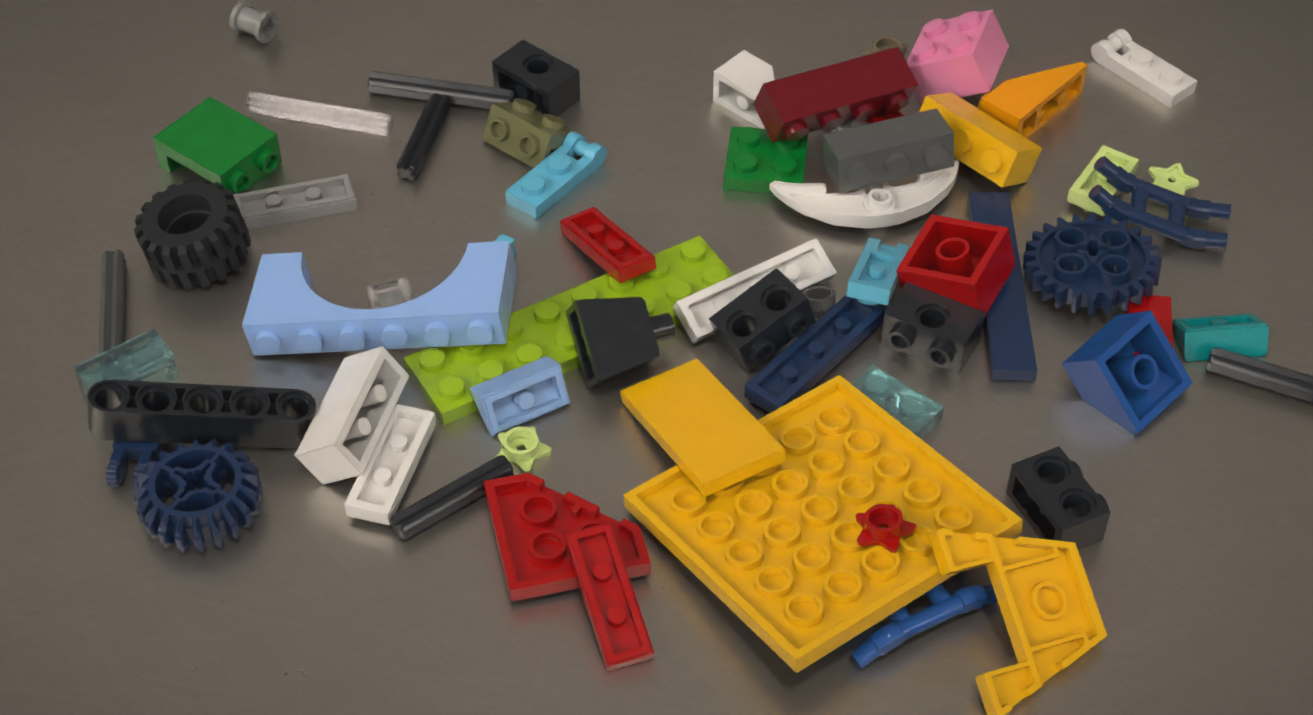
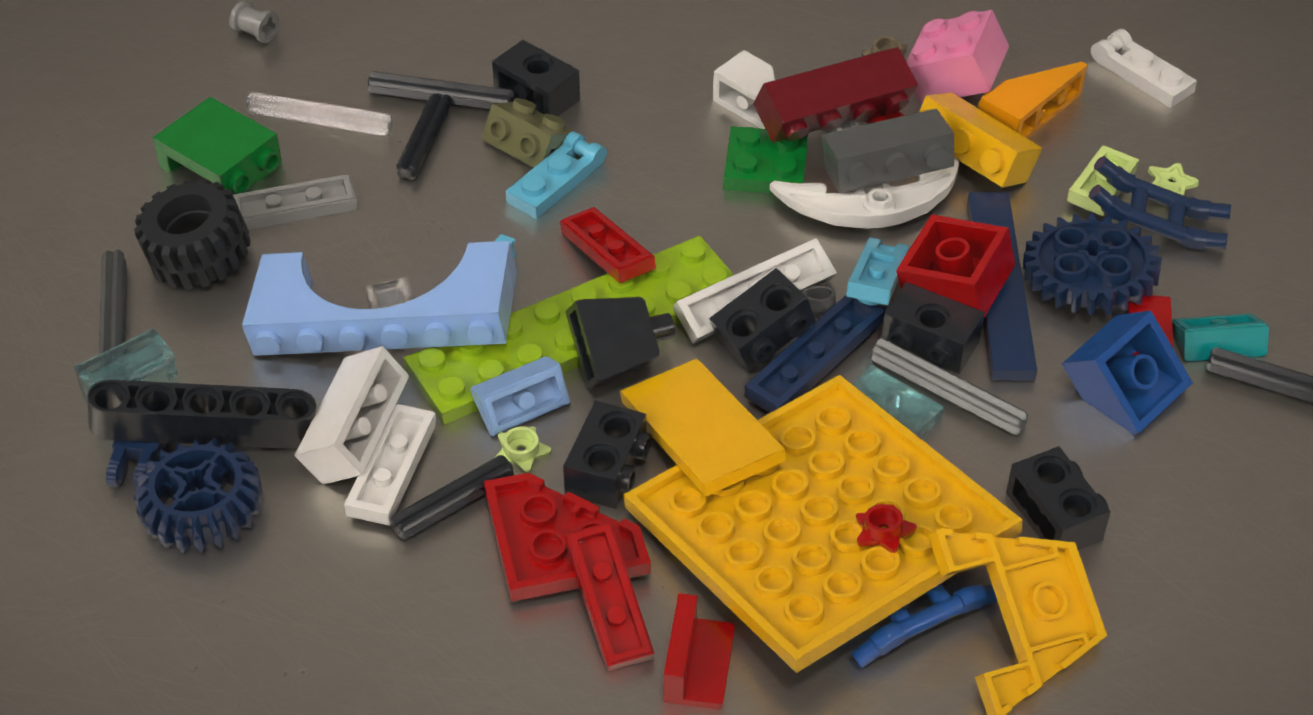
(606, 454): none -> black brick
(697, 658): none -> red panel
(949, 386): none -> axle

